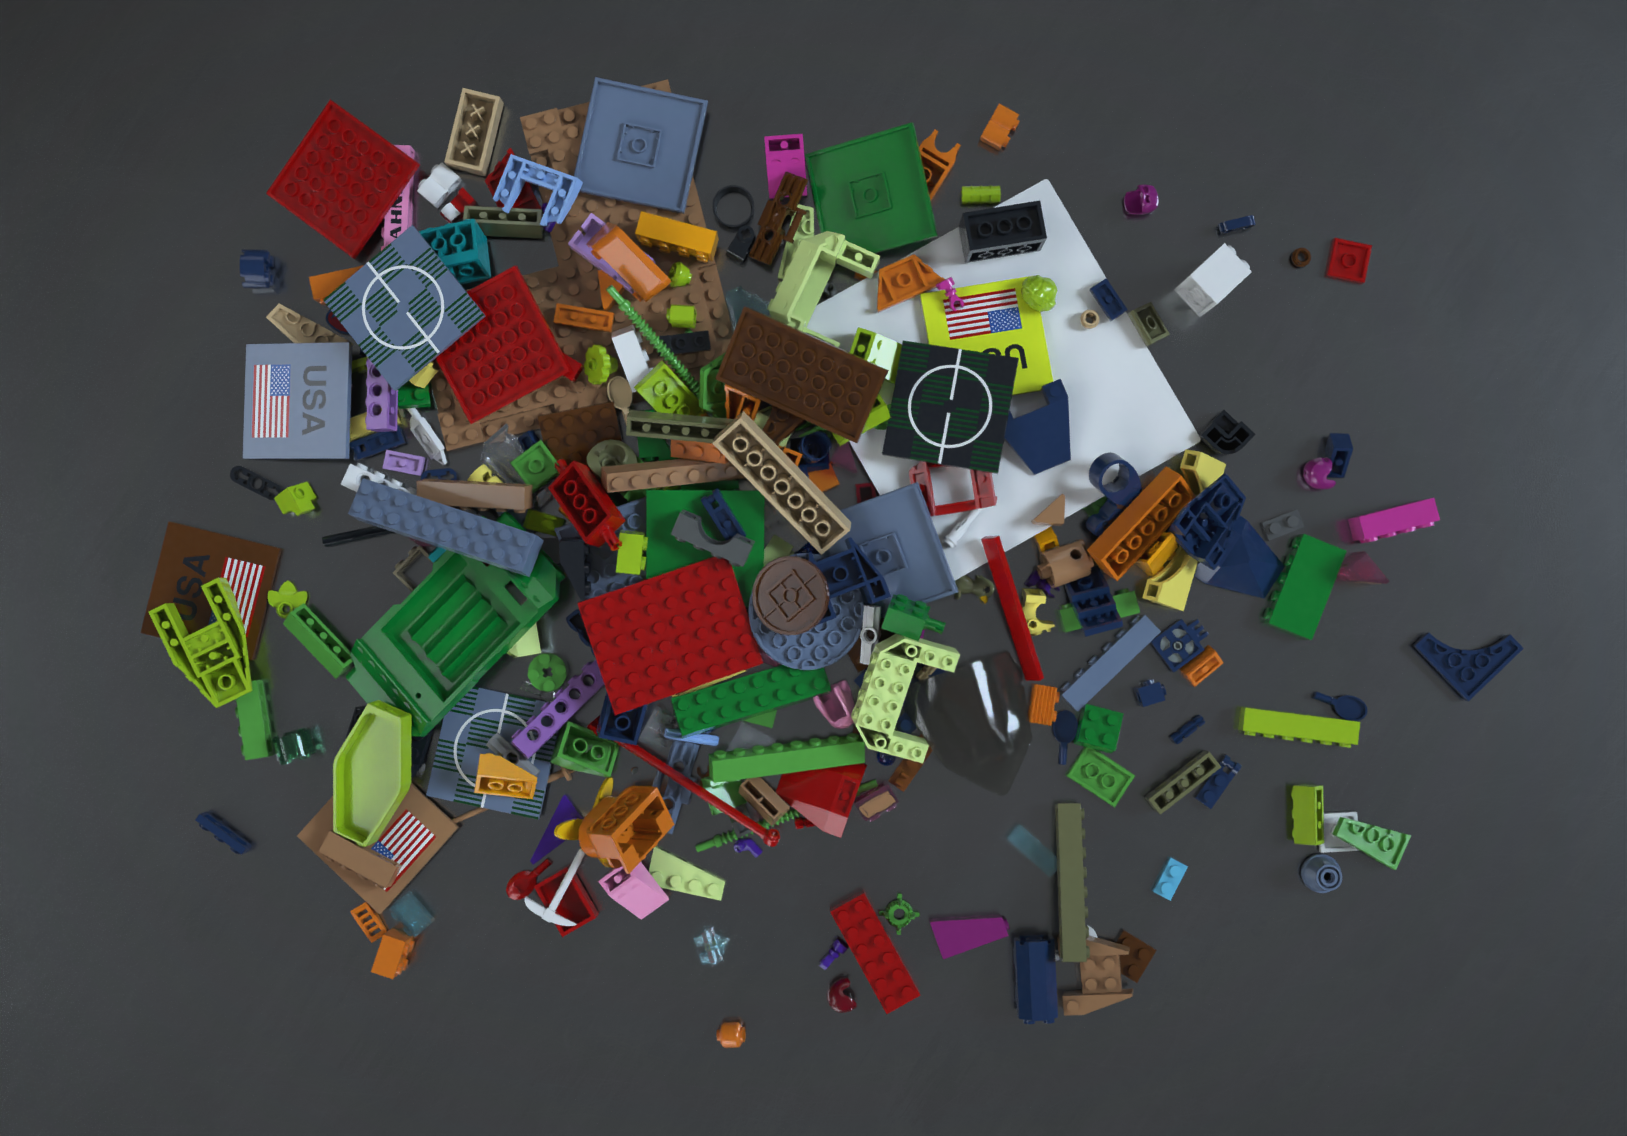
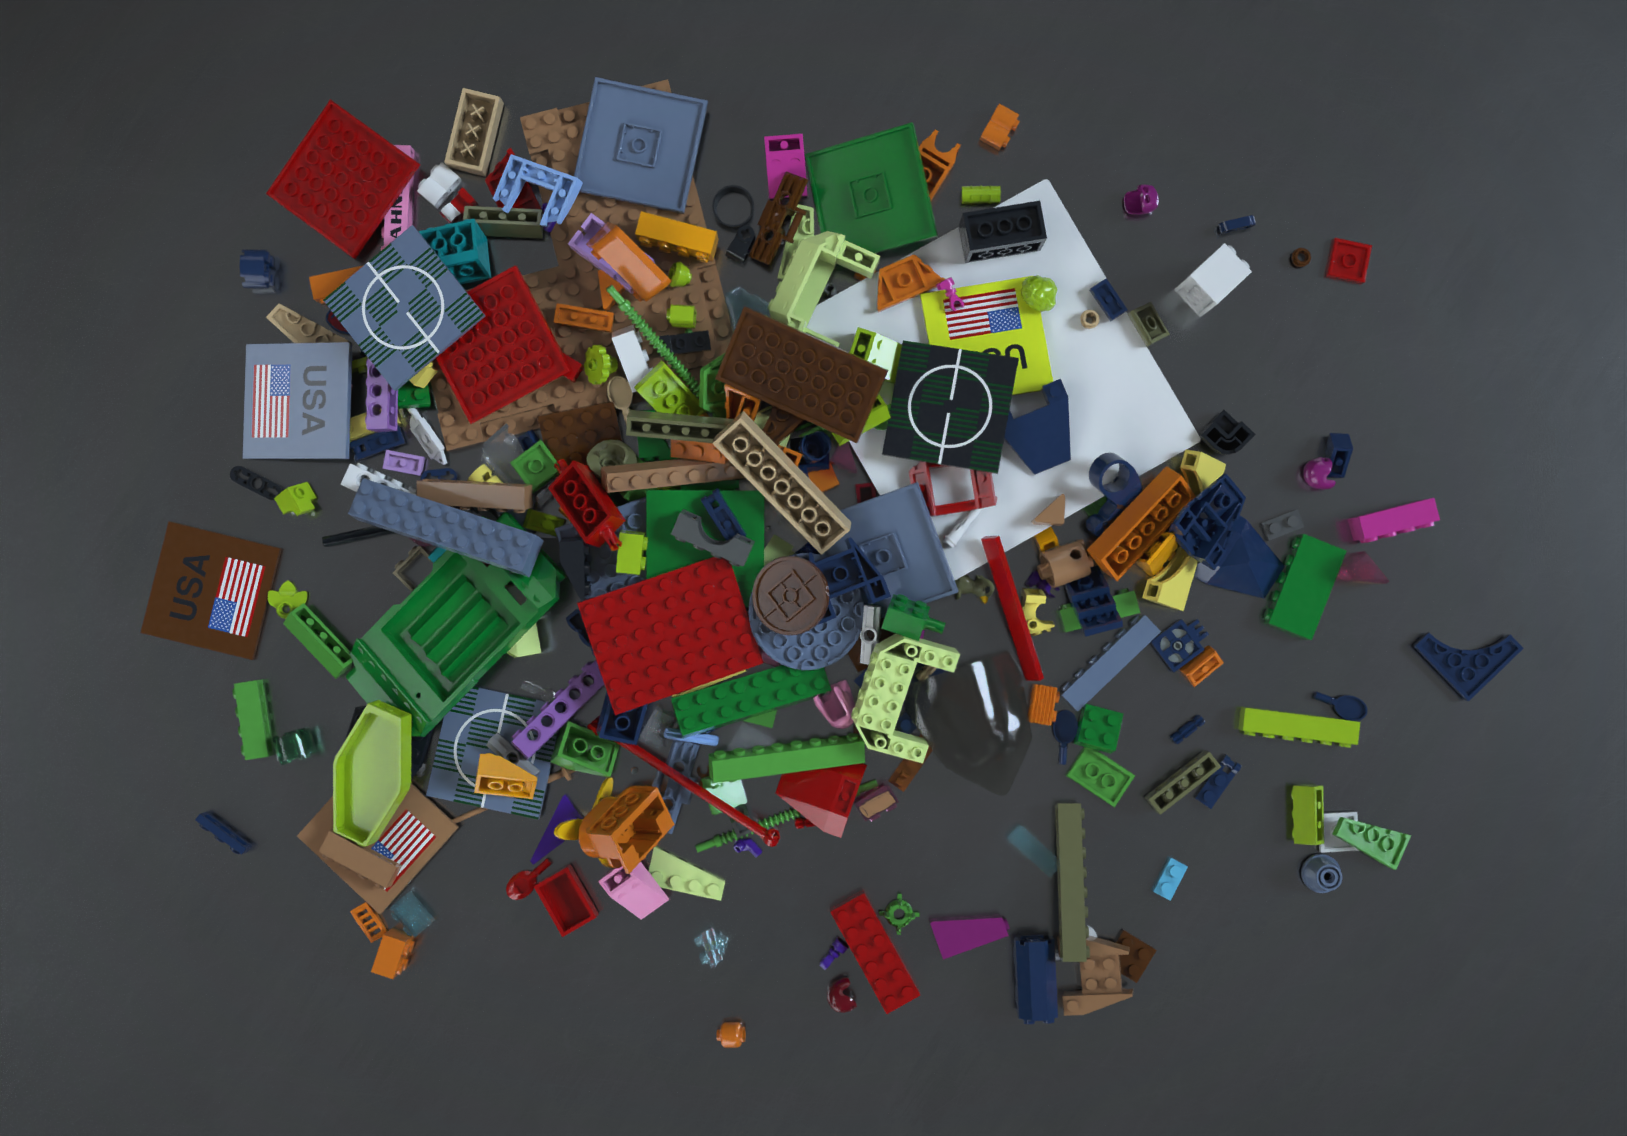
(214, 655): lime wedge -> none
(538, 676): bright green brick -> none
(549, 913): white piece -> none
(763, 799): medium nougat piece -> none
(885, 759): clear blue piece -> none
(1150, 693): dark blue brick -> none

